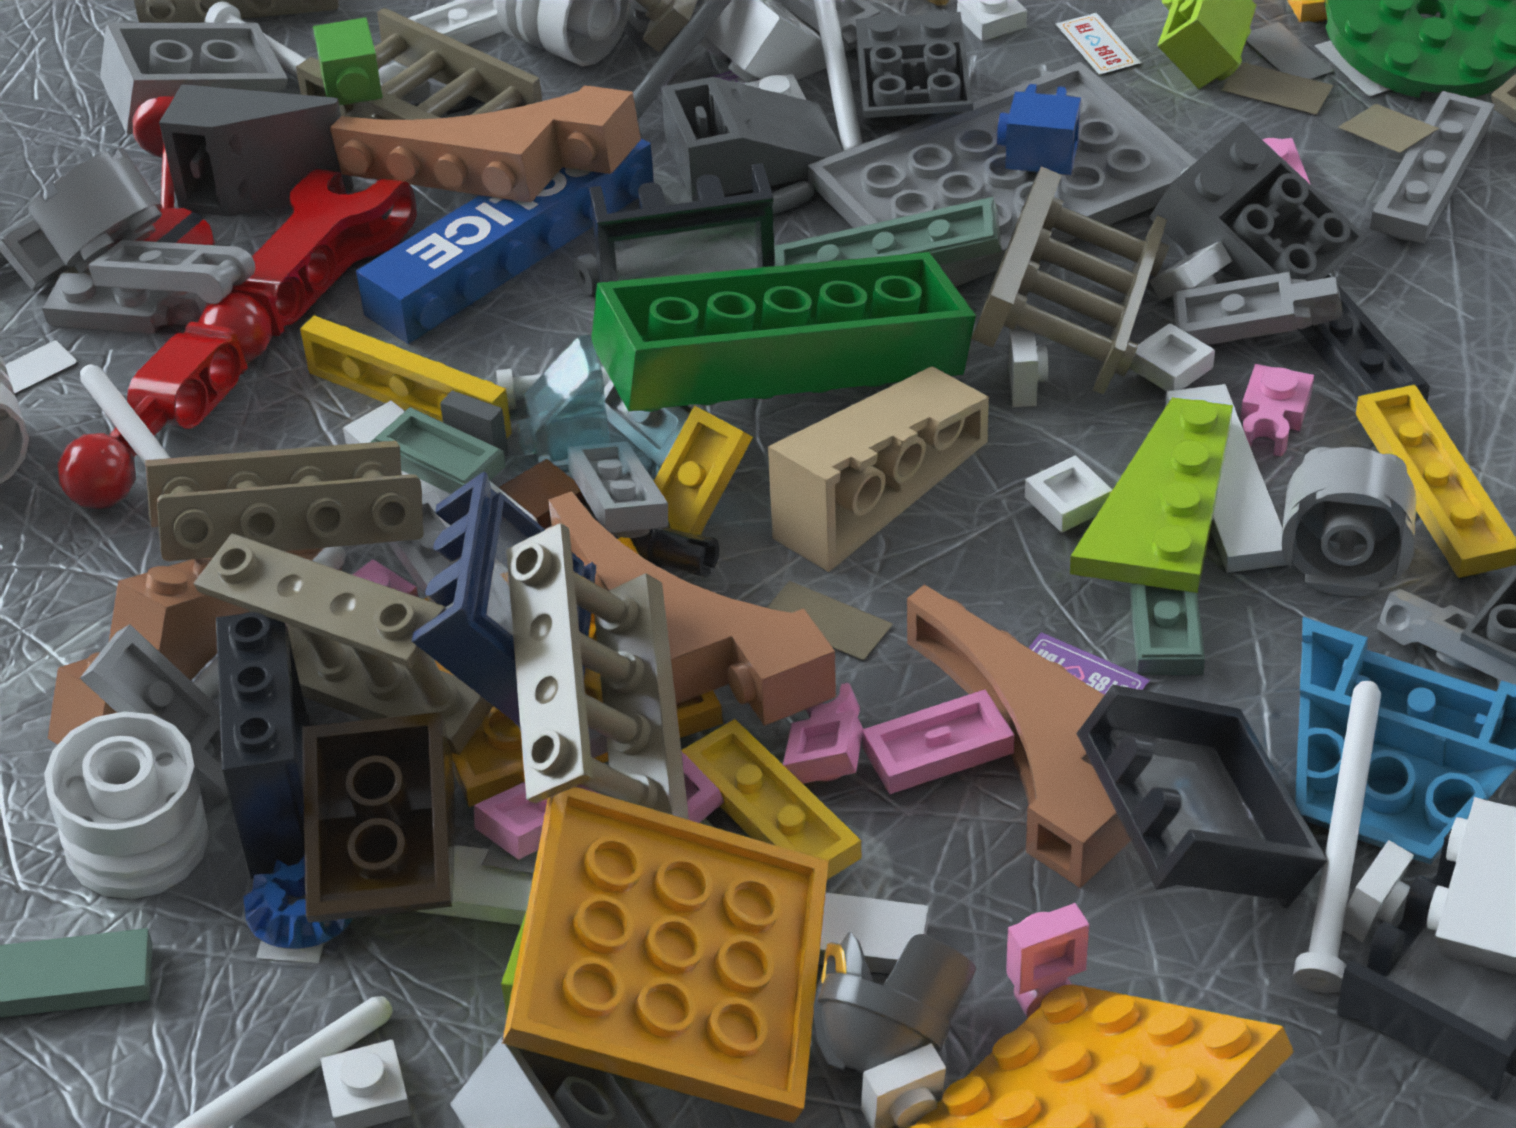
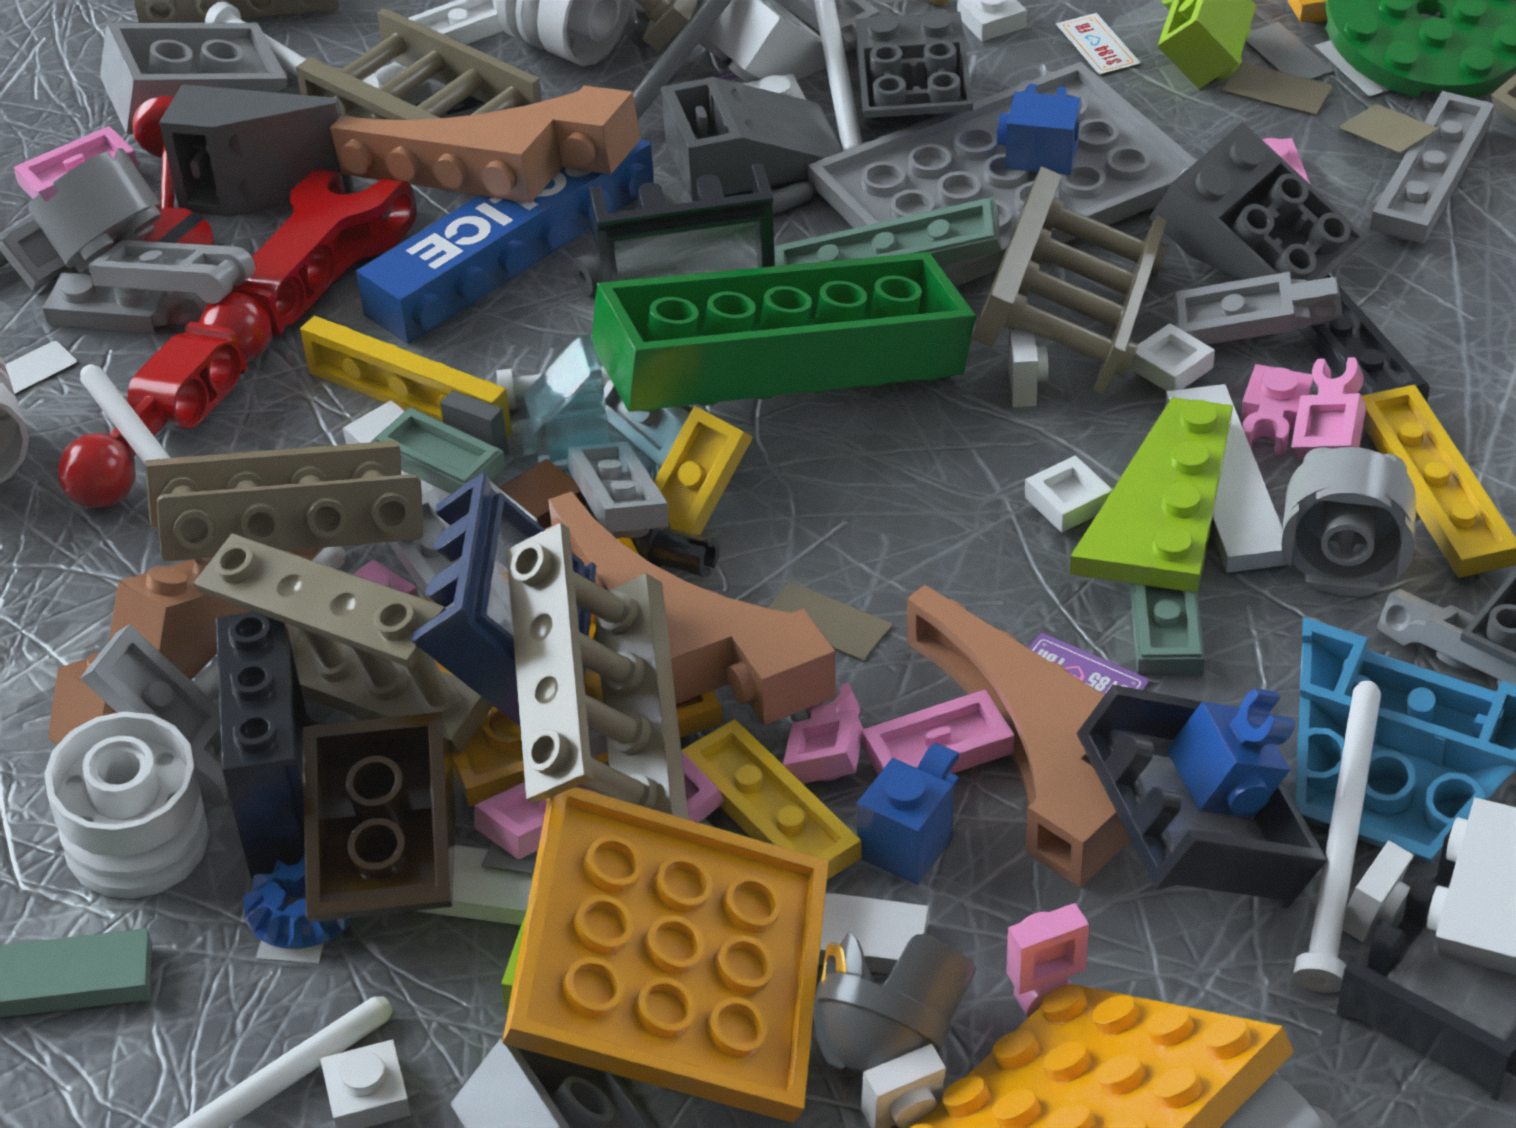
(40, 172): none -> bright pink plate
(348, 61): bright green brick -> none
(870, 463): tan wedge -> none
(909, 814): none -> blue brick
(1191, 271): white plate -> none
(1232, 754): none -> blue brick
(1332, 416): none -> bright pink plate

